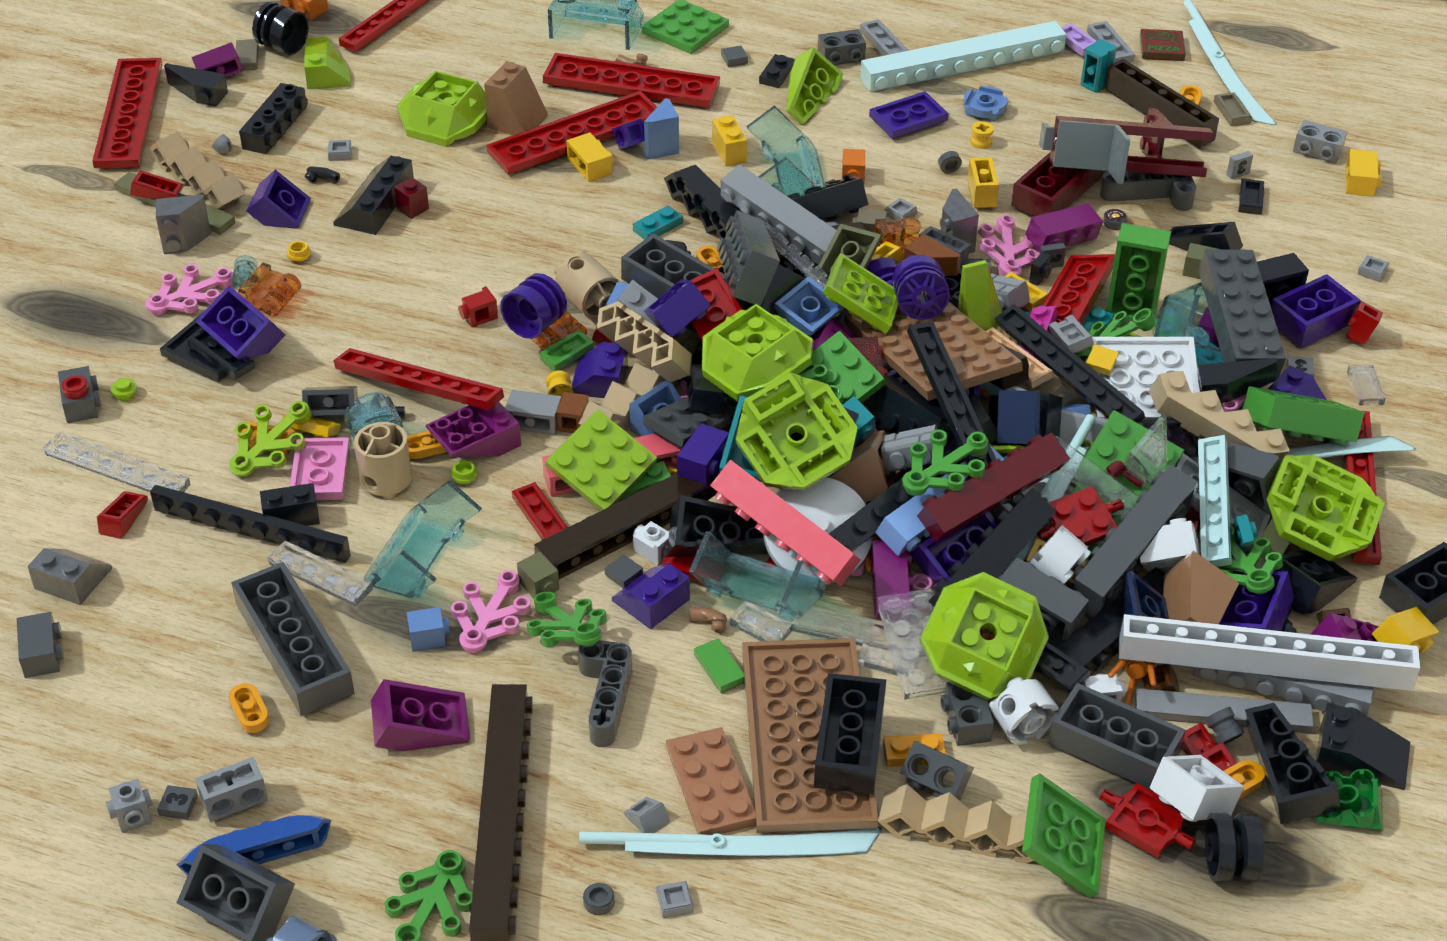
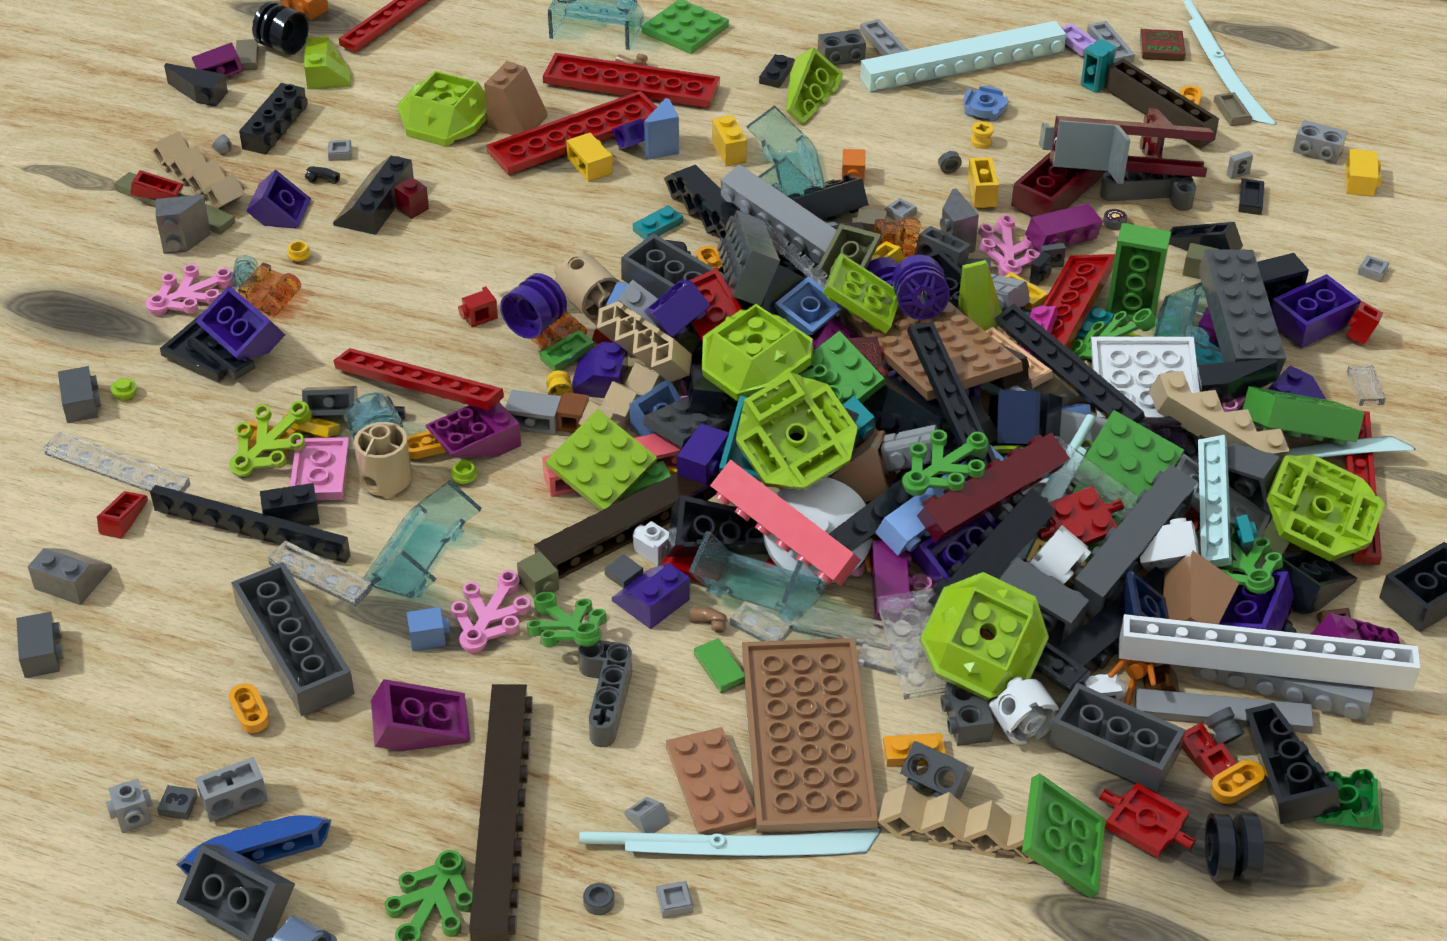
(75, 387): red tile -> none
(127, 113): red plate -> none
(538, 510): red tile -> none
(734, 55): dark grey tile -> none
(850, 733): black brick -> none
(908, 114): dark purple plate -> none
(946, 257): dark orange slope -> none
(1071, 334): light grey plate -> none
(1102, 359): yellow tile -> none
(1117, 468): dark red hand -> none
(1149, 453): clear slope -> none
(1195, 787): white brick -> none
(1304, 364): light grey tile -> none
(1357, 742): black slope -> none
(1407, 628): yellow brick -> none

